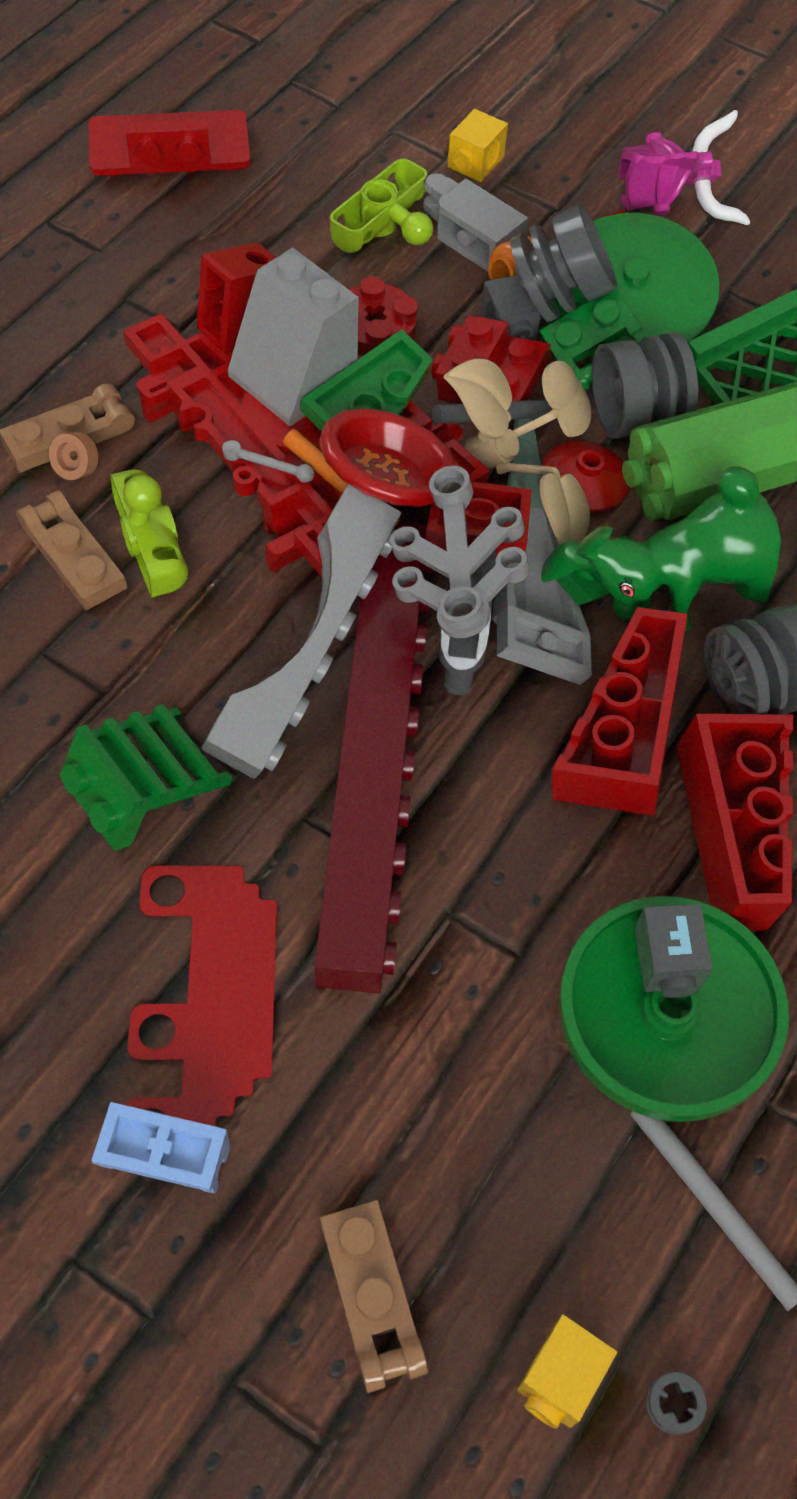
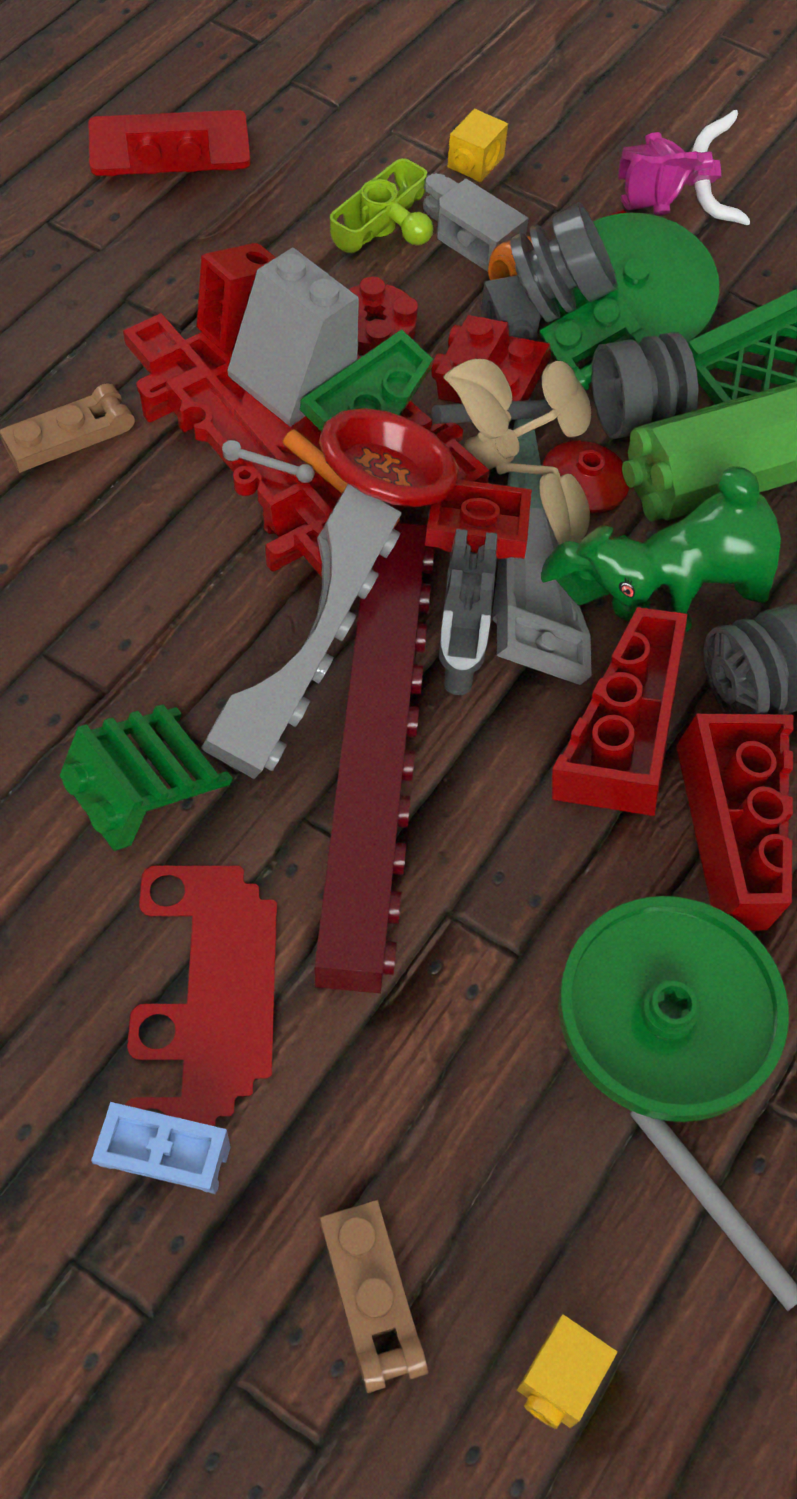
(72, 551): medium nougat plate -> none
(73, 455): nougat tile -> none
(149, 531): lime piece -> none
(452, 493): light grey plant -> none
(673, 949): dark grey brick -> none
(683, 1384): dark grey bush -> none

